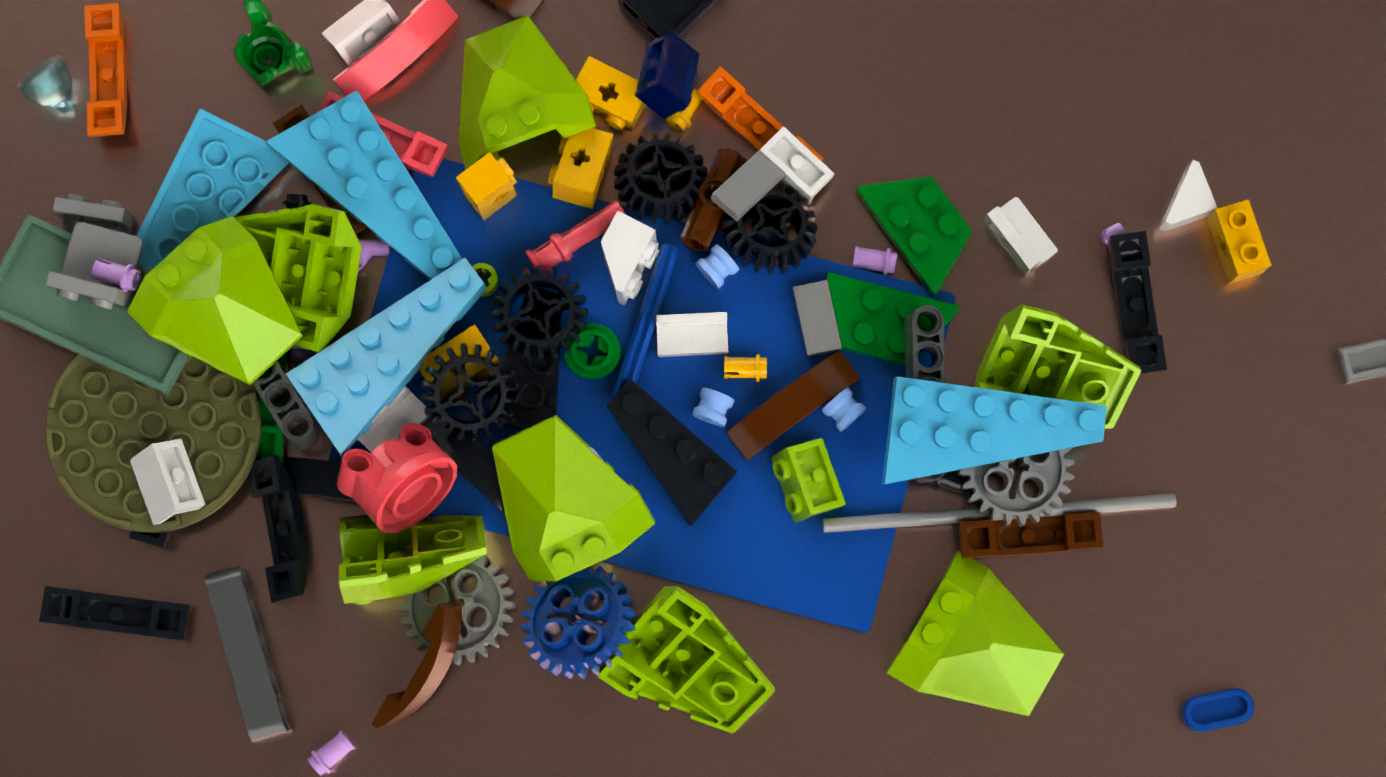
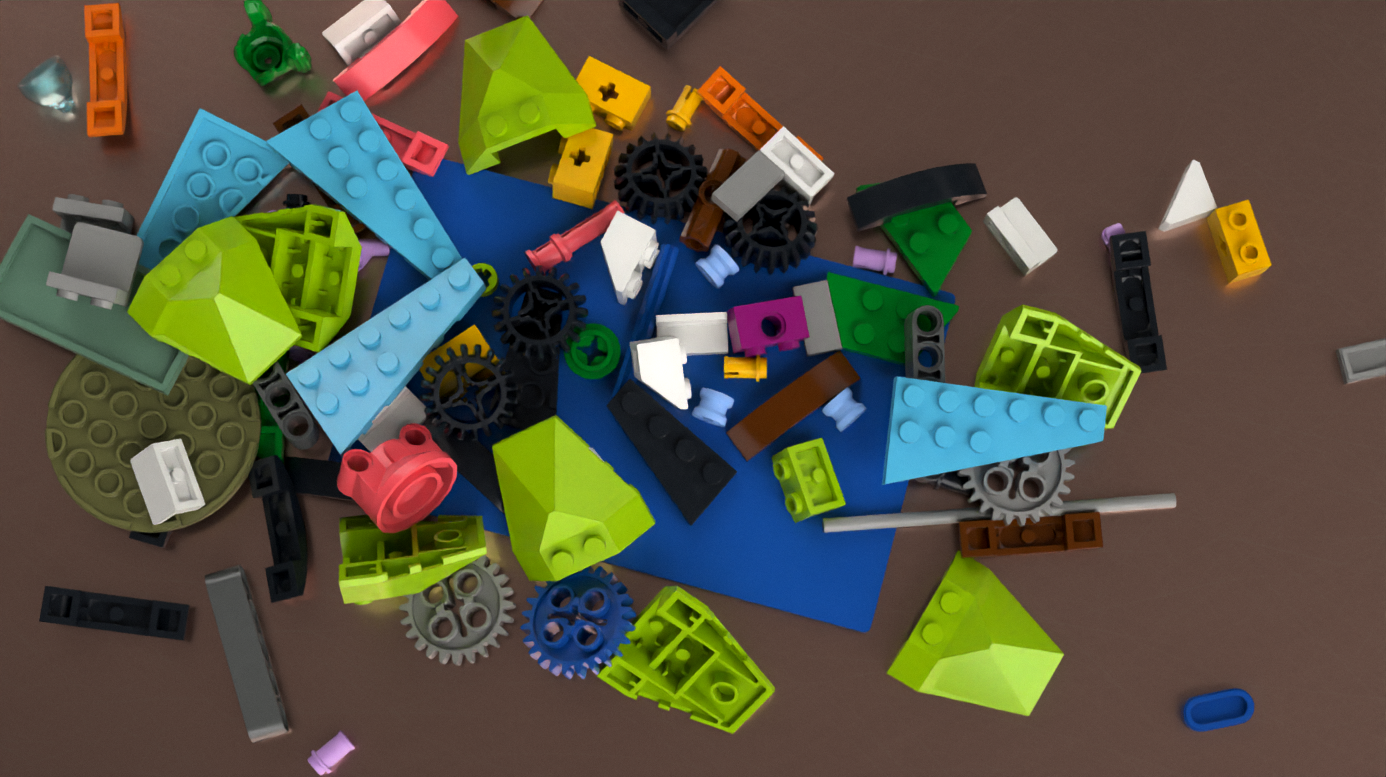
(124, 276): lavender pin -> none
(444, 633): reddish brown slope -> none
(488, 185): yellow brick -> none
(659, 367): none -> white slope
(667, 75): clear blue brick -> none
(785, 314): none -> magenta brick
(915, 192): none -> black slope

